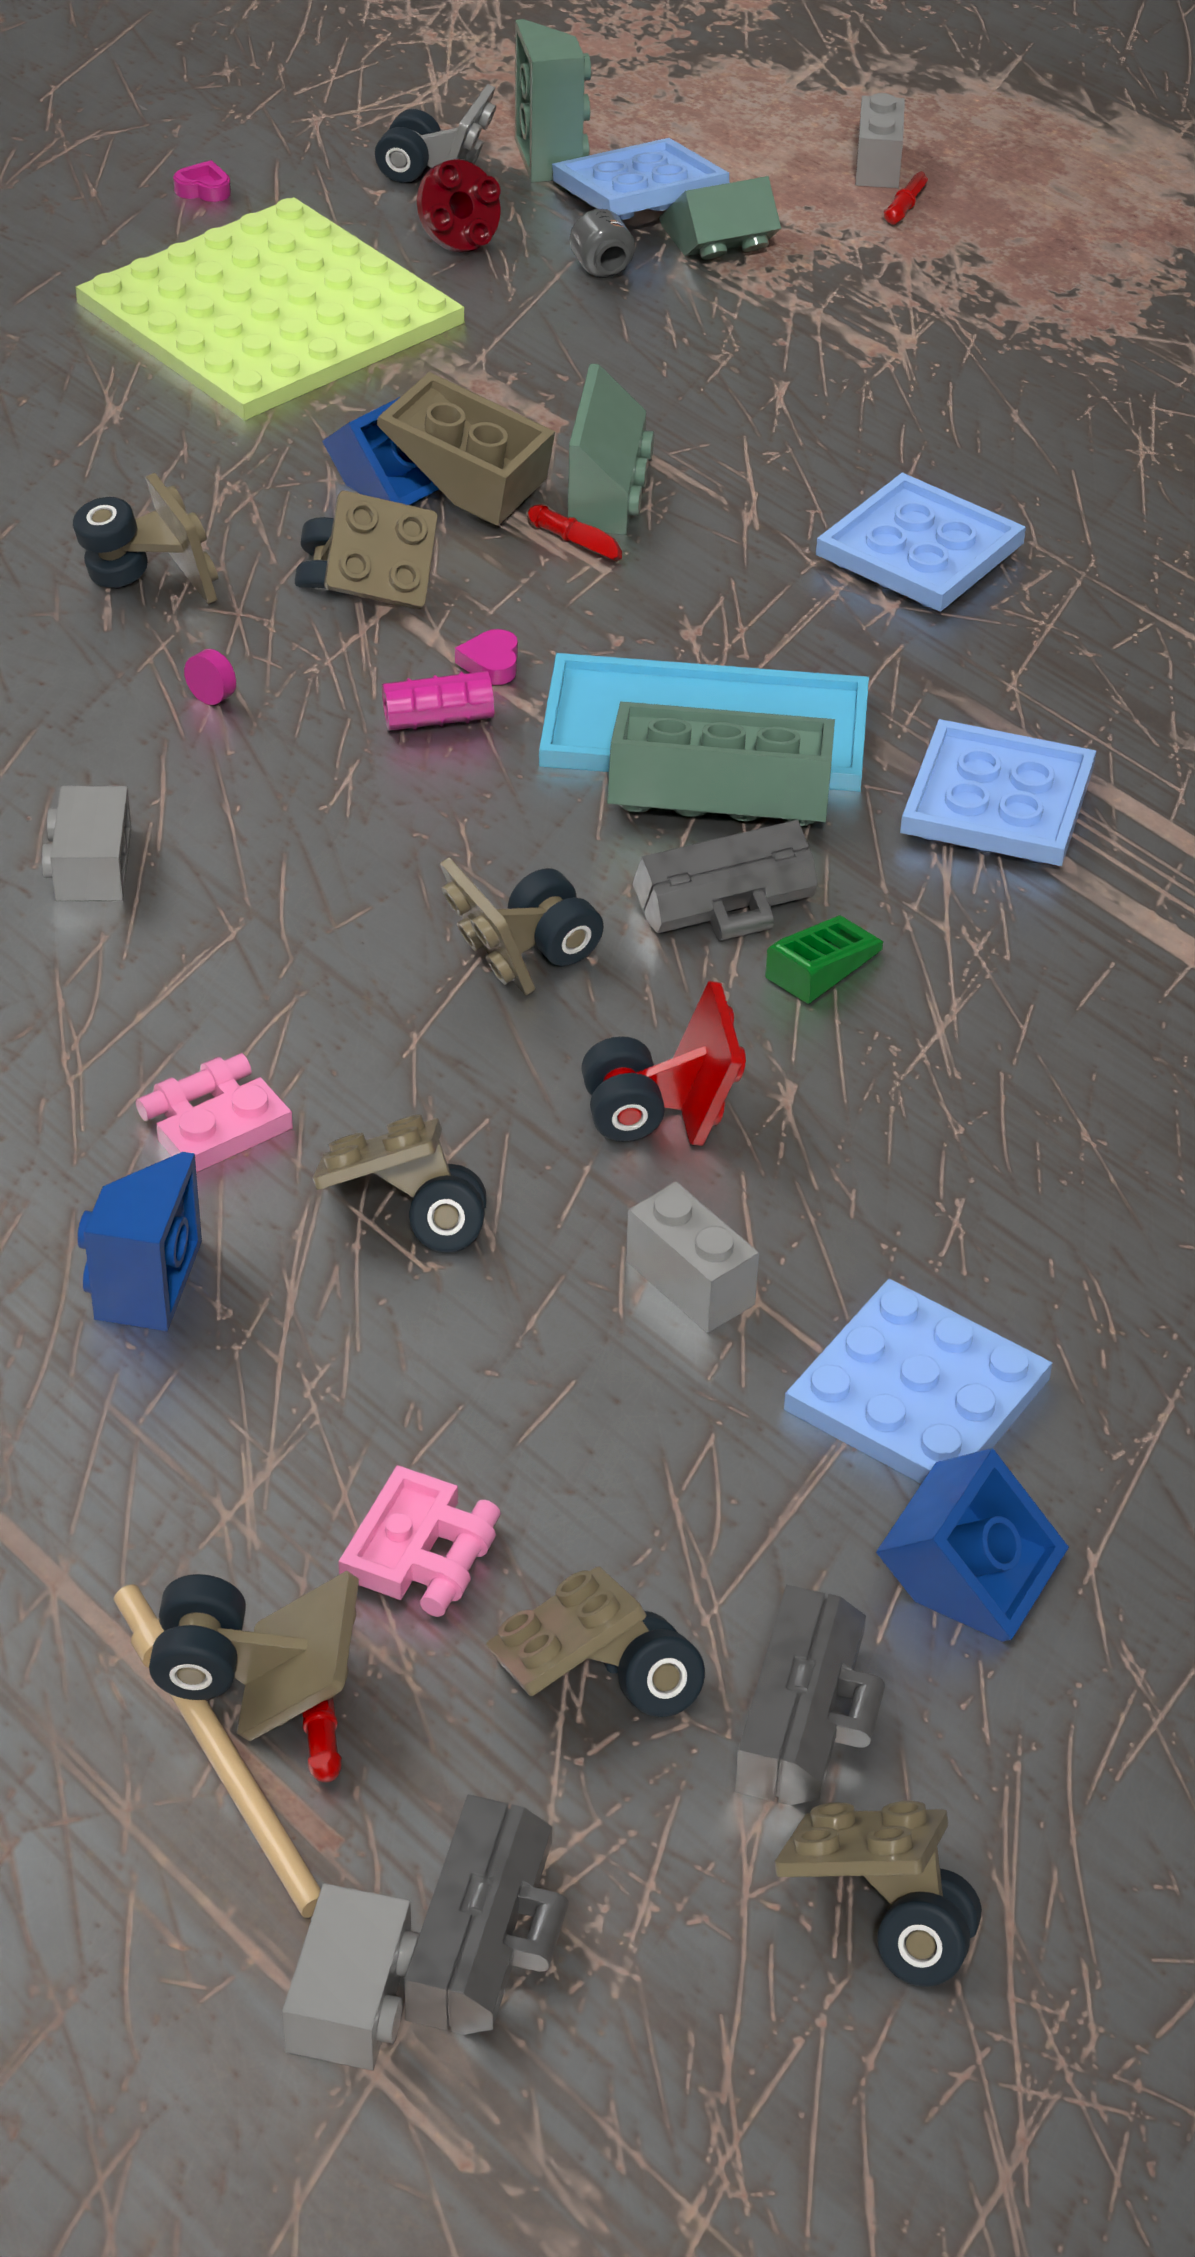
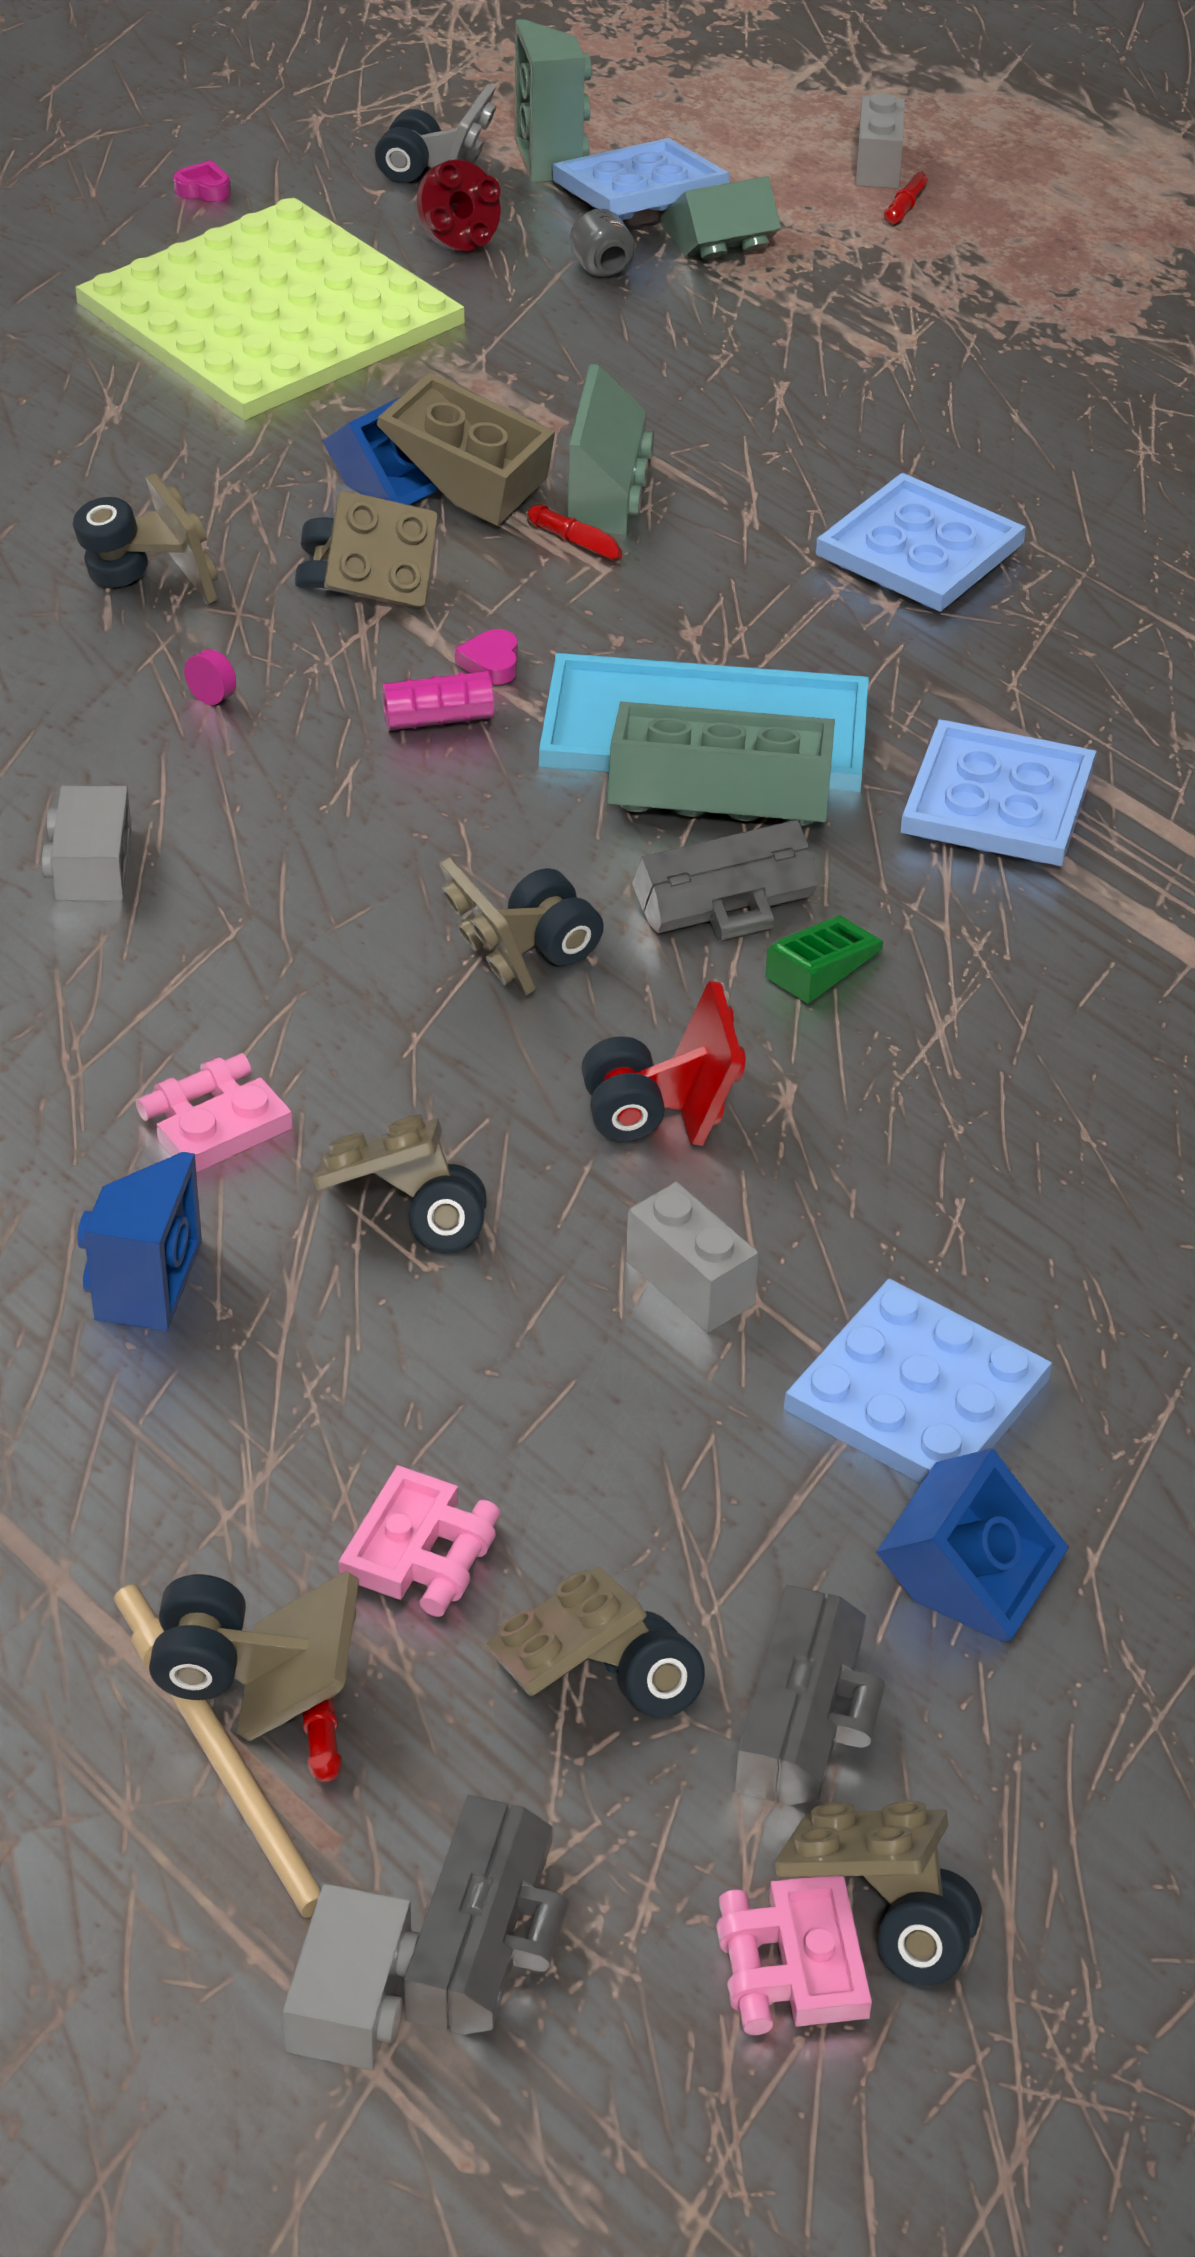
(817, 1948): none -> bright pink plate

